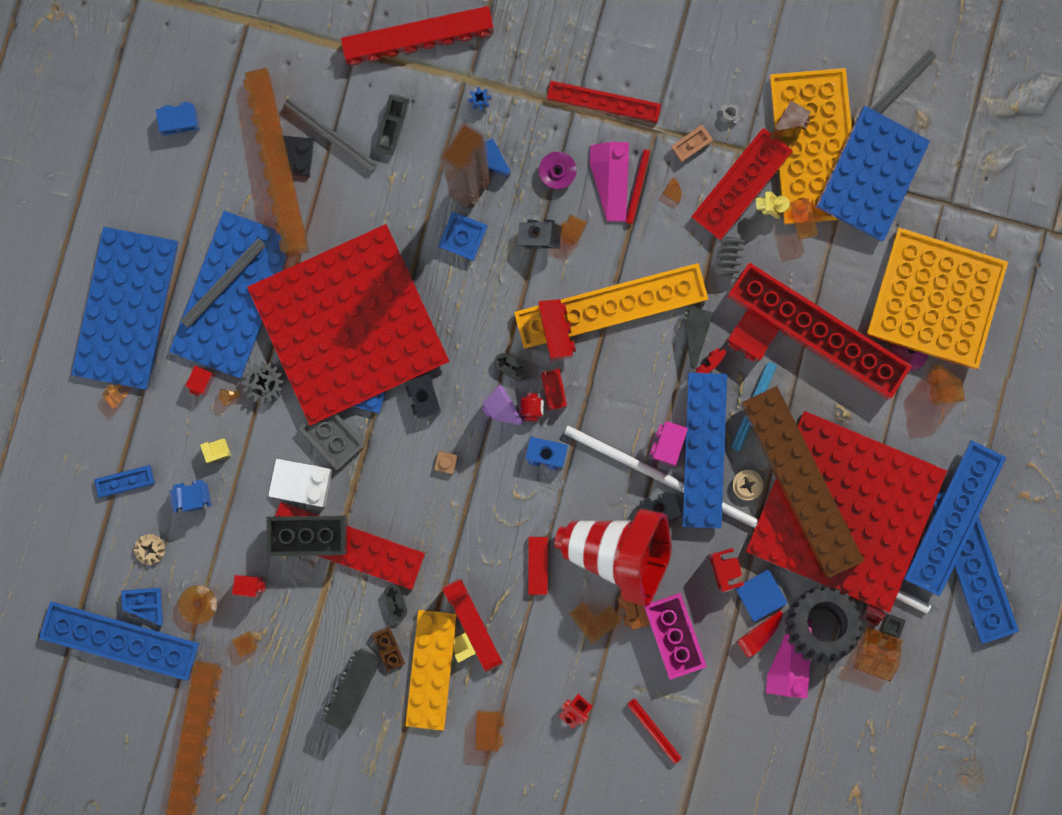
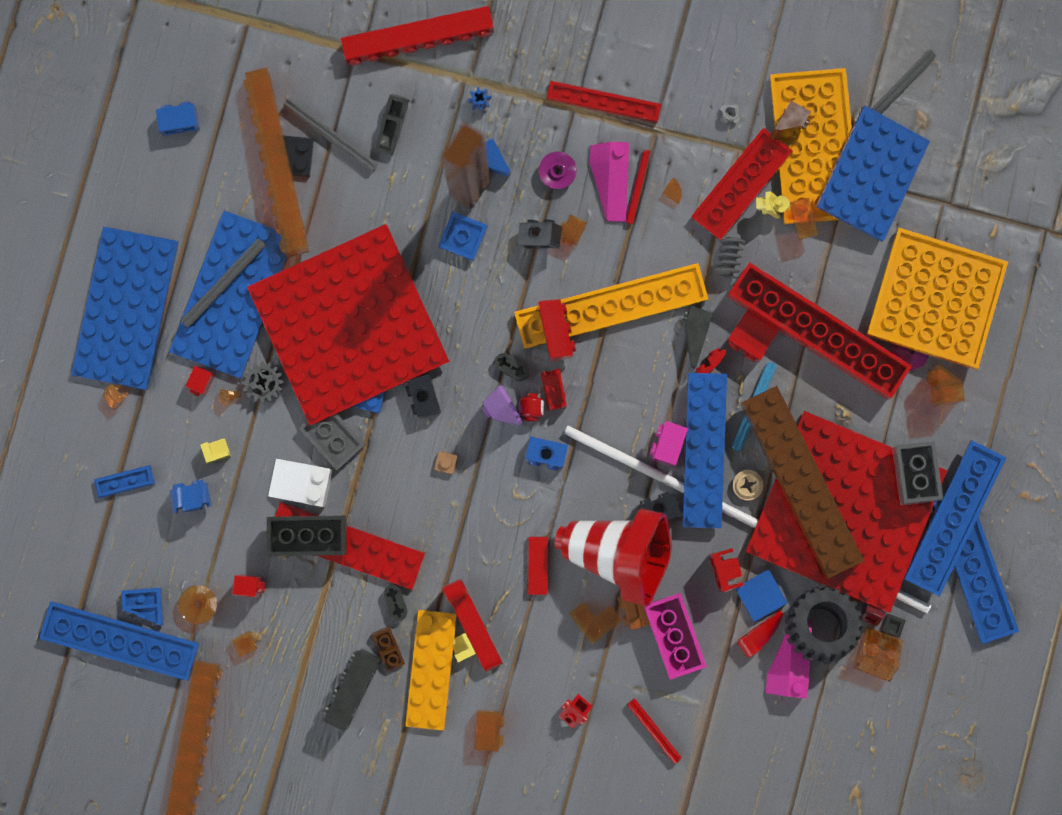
(151, 558): tan gear -> none
(691, 143): nougat plate -> none
(917, 473): none -> dark grey brick

